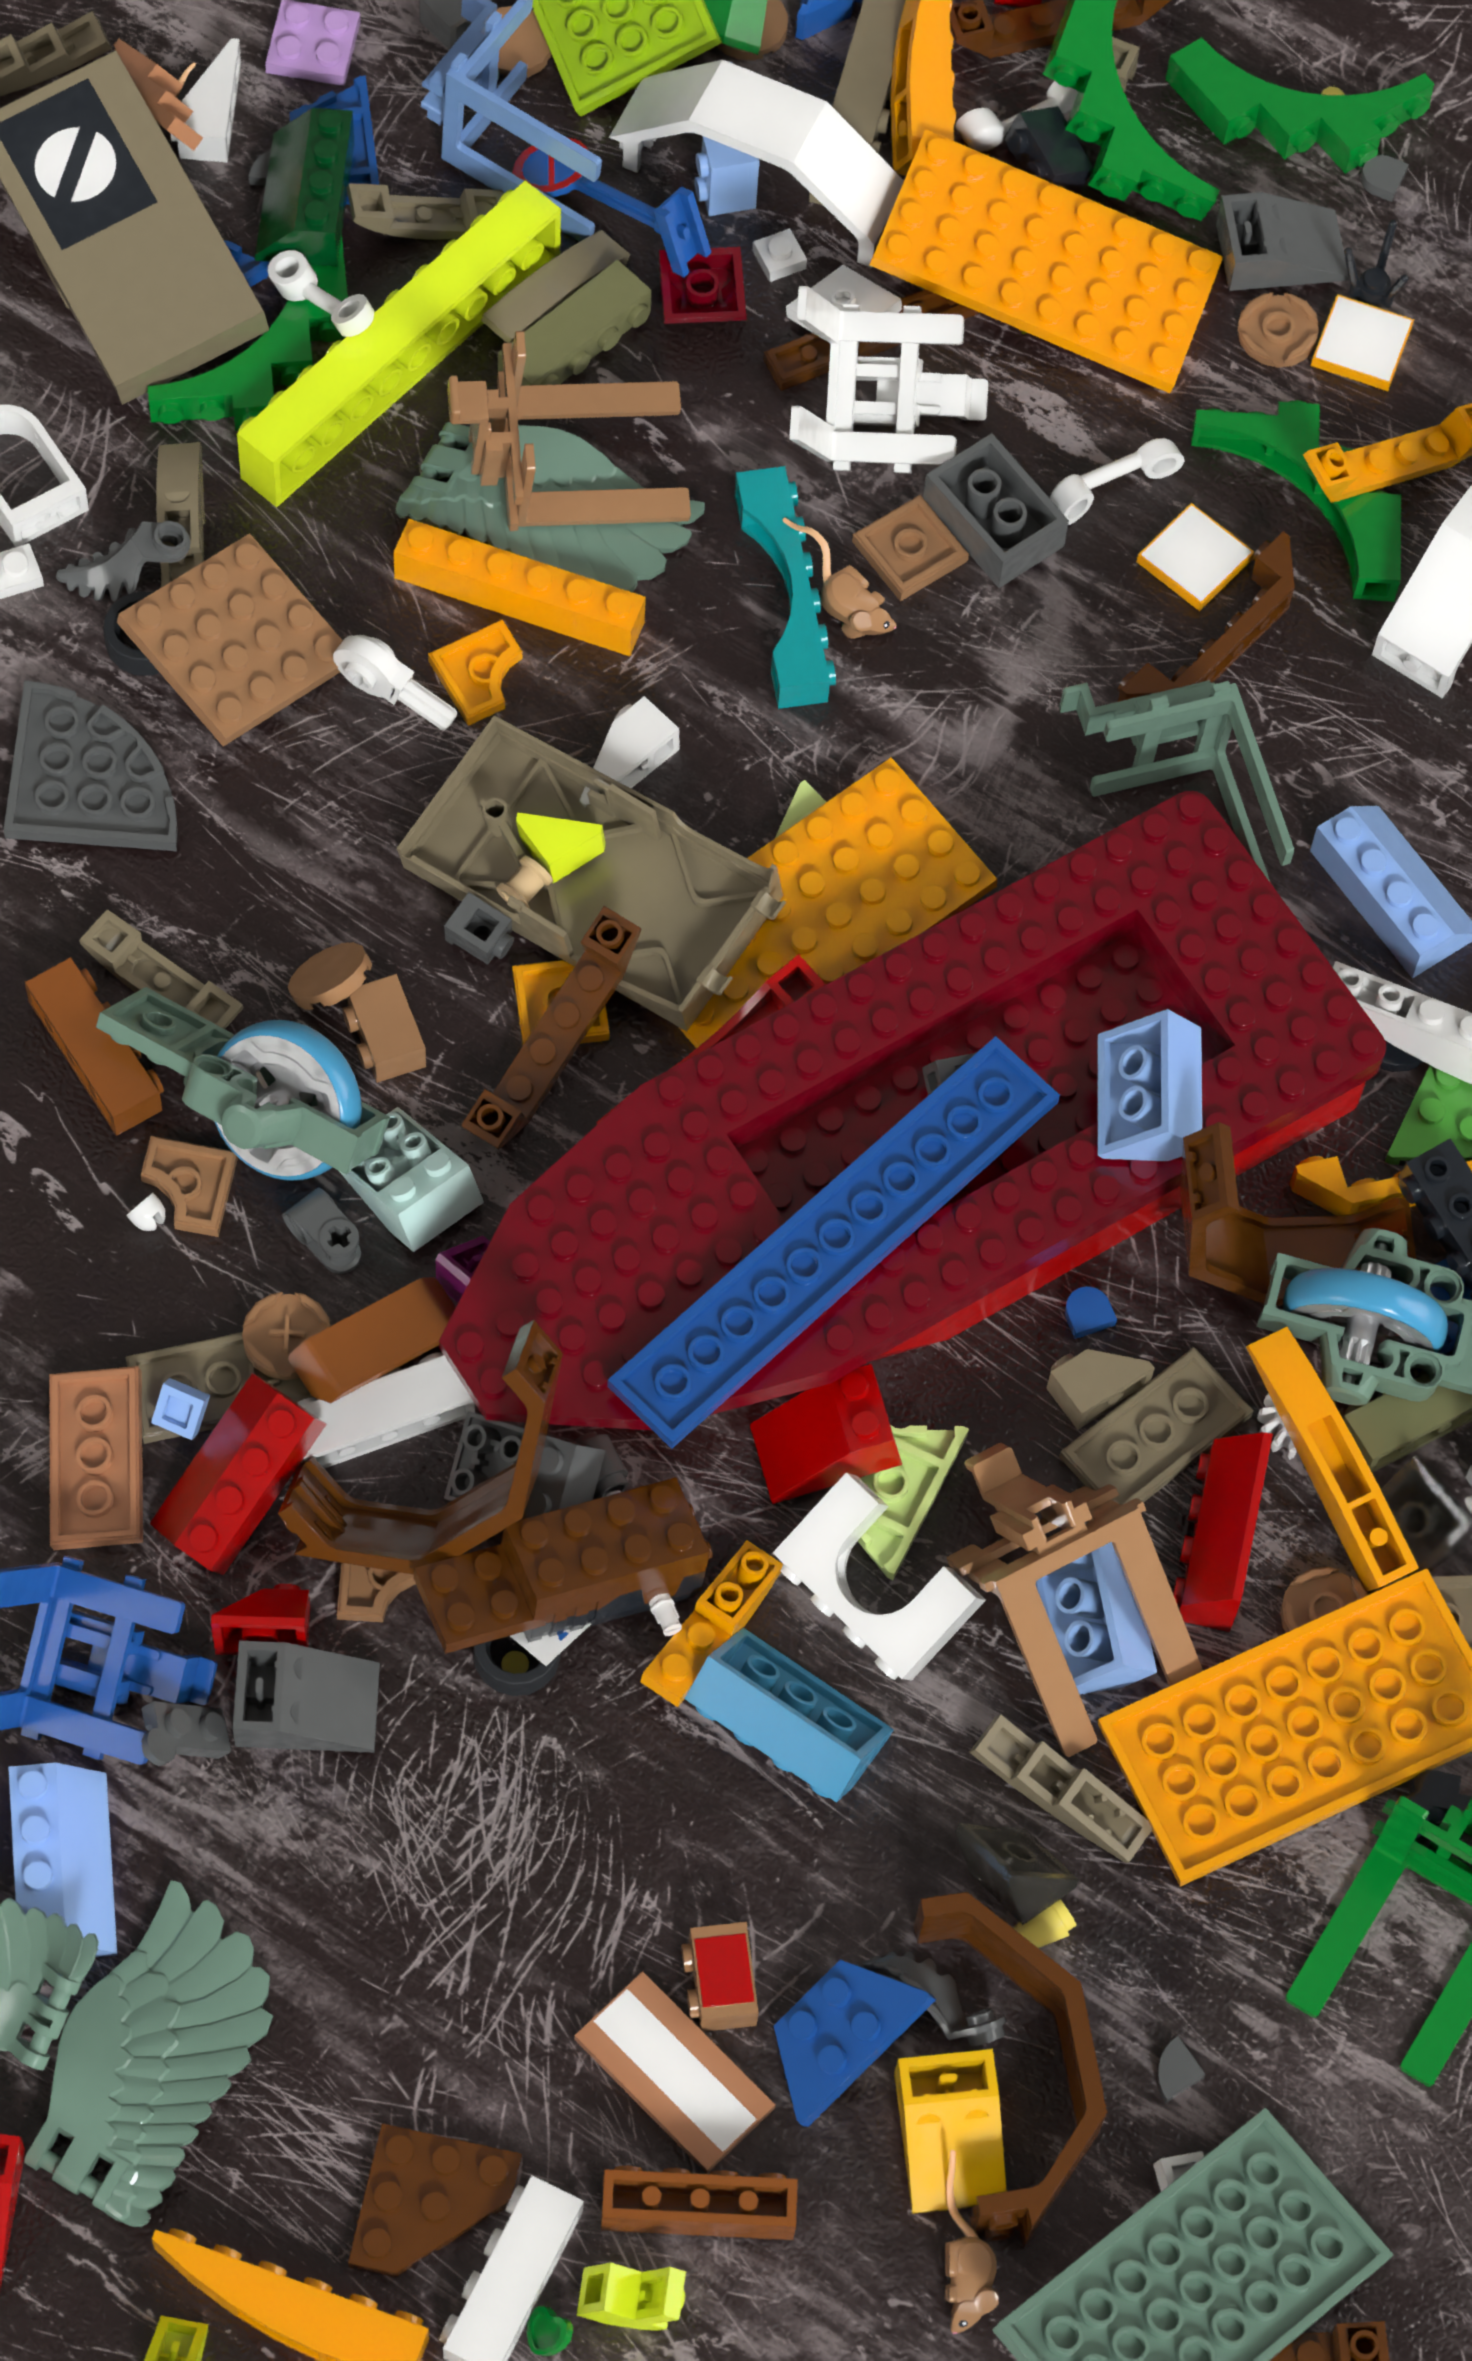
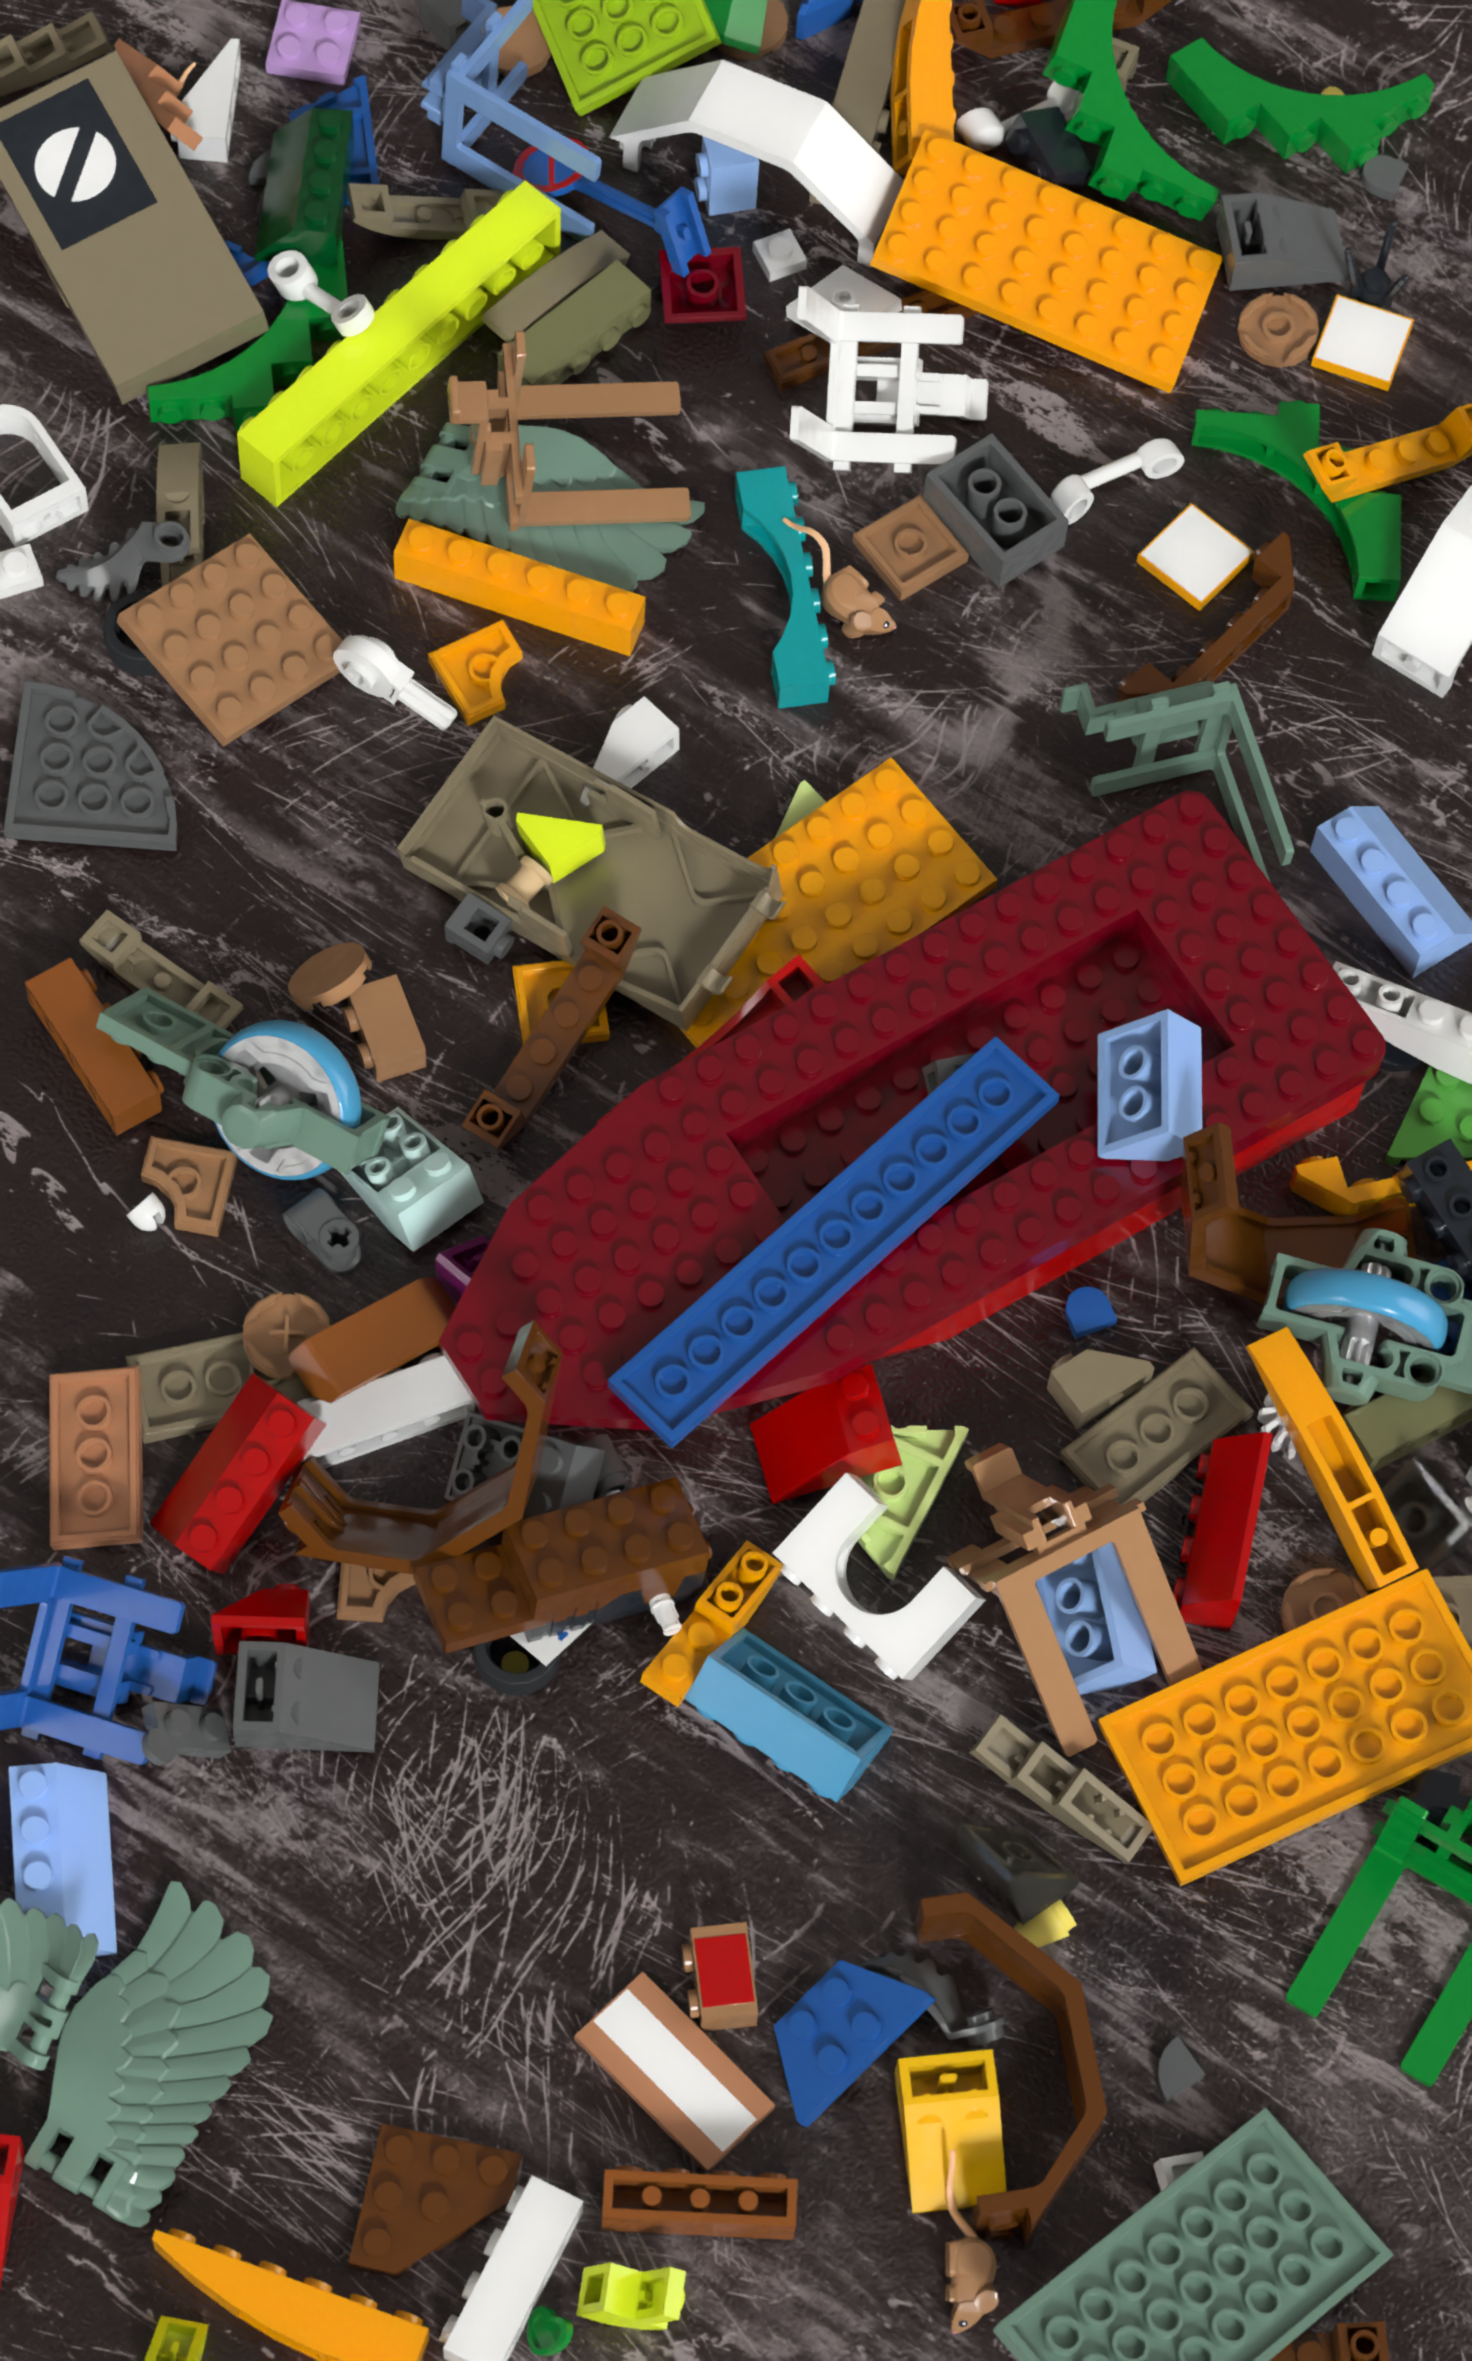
(180, 1408): light blue plate -> none

